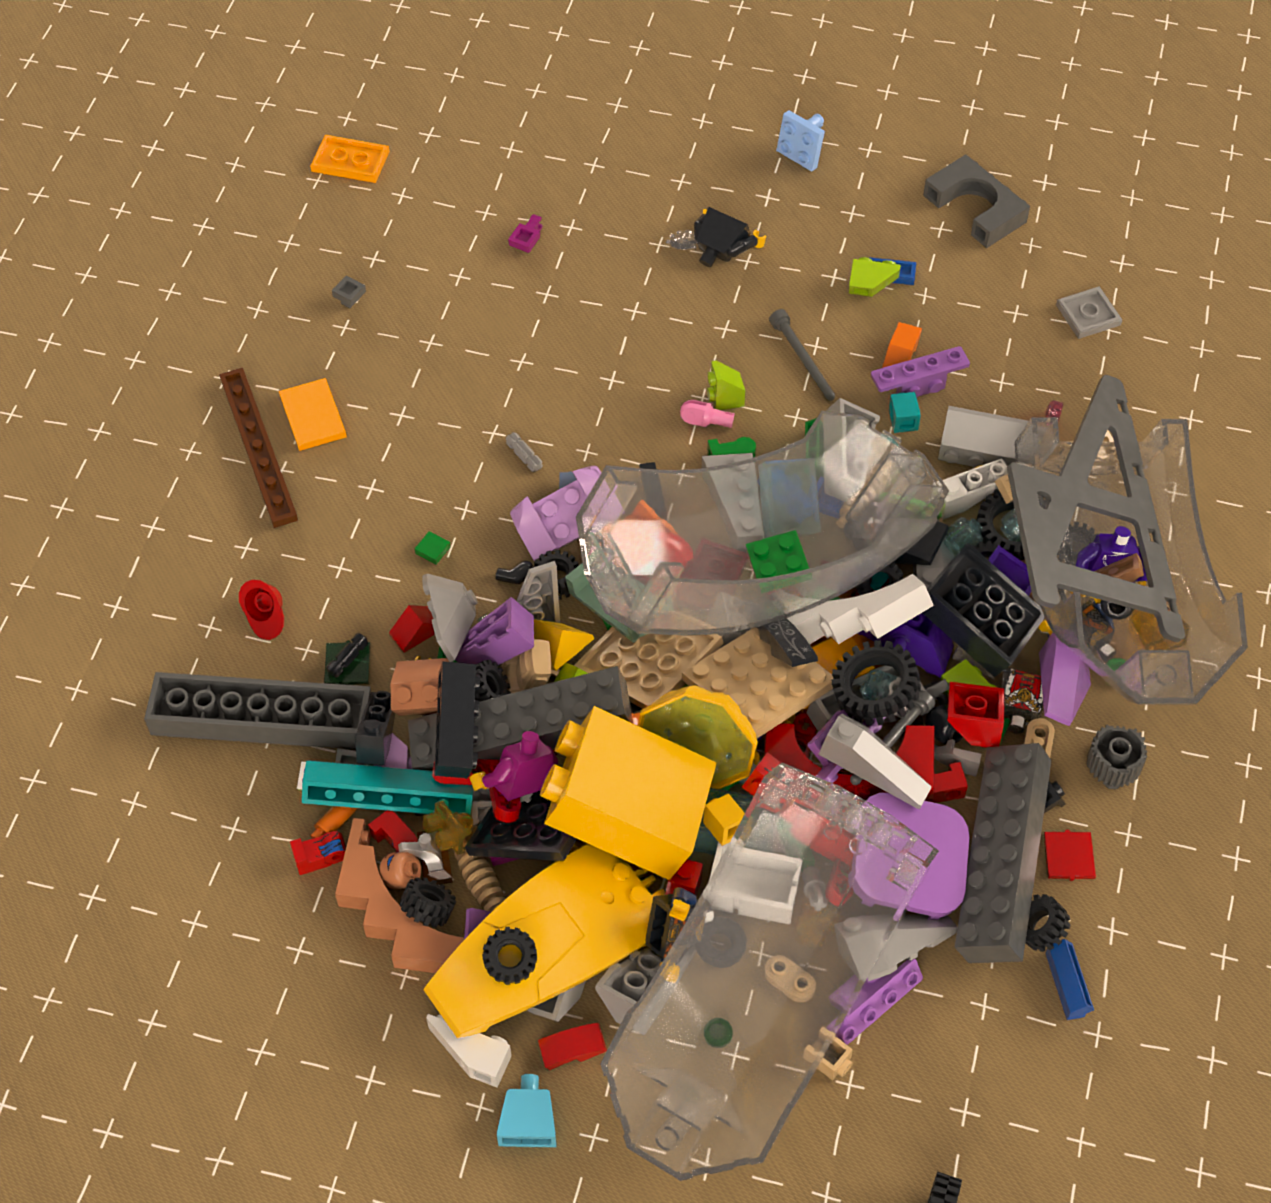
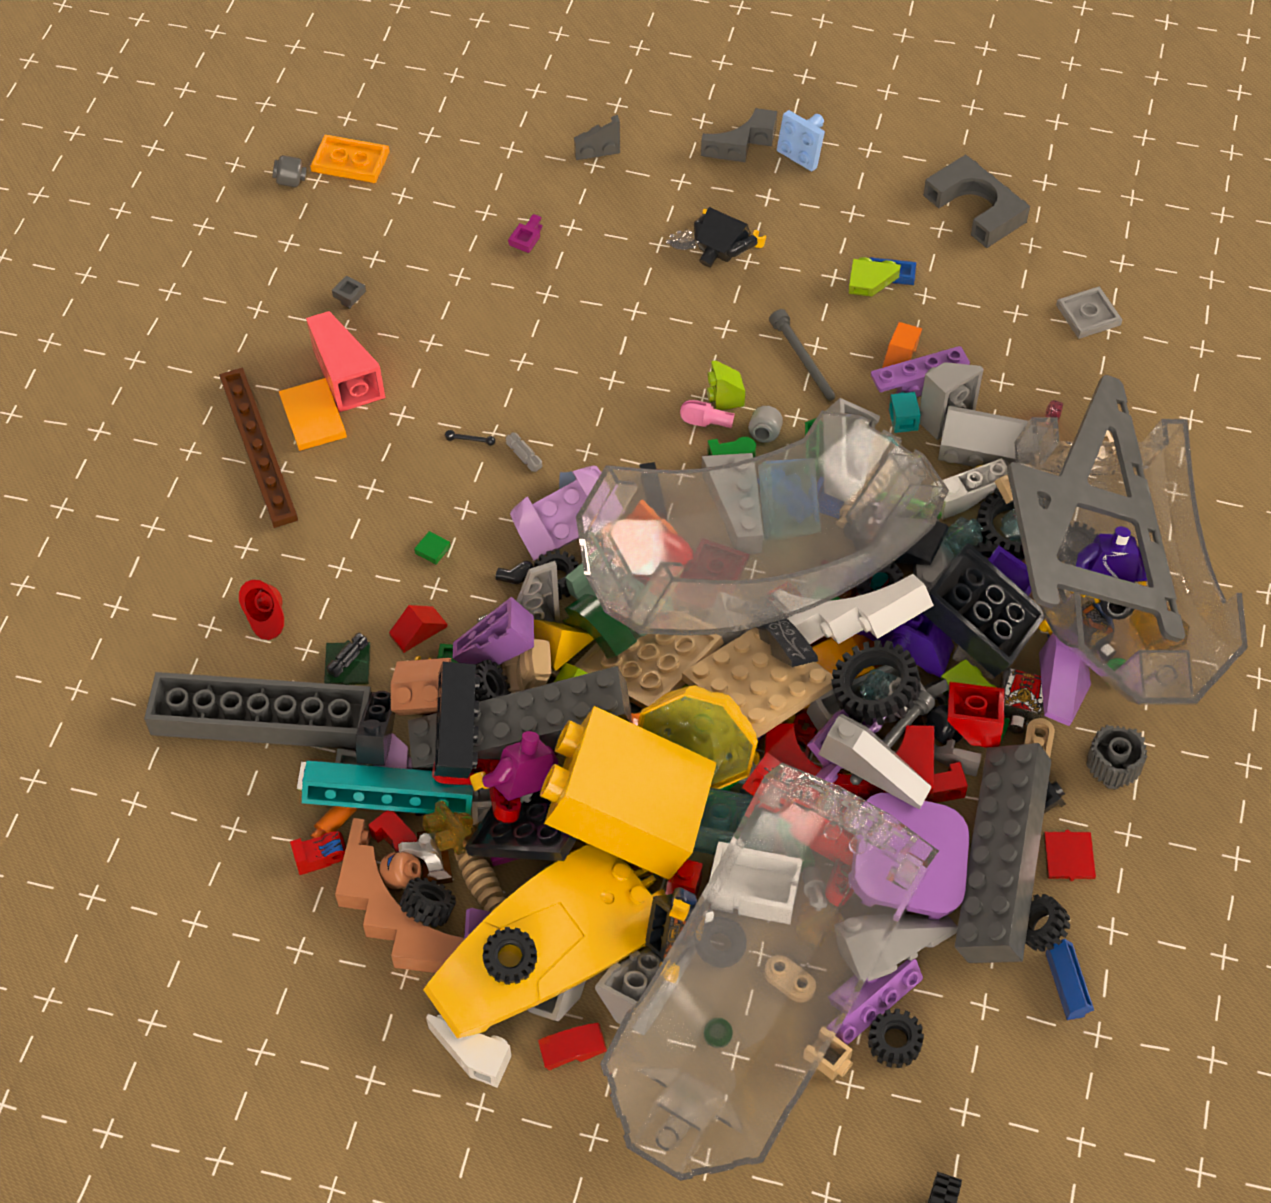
(288, 171): none -> dark grey head
(346, 365): none -> coral slope
(450, 435): none -> black hinge
(452, 612): light grey wedge -> none
(527, 1116): medium azure torso -> none
(598, 141): none -> dark grey wing
(608, 632): none -> dark green arch
(722, 818): yellow brick -> none
(735, 144): none -> dark grey arch
(765, 424): none -> light grey head
(777, 555): green plate -> none
(901, 1022): none -> black tyre
(948, 386): none -> light grey slope
(1125, 569): medium nougat plate -> none

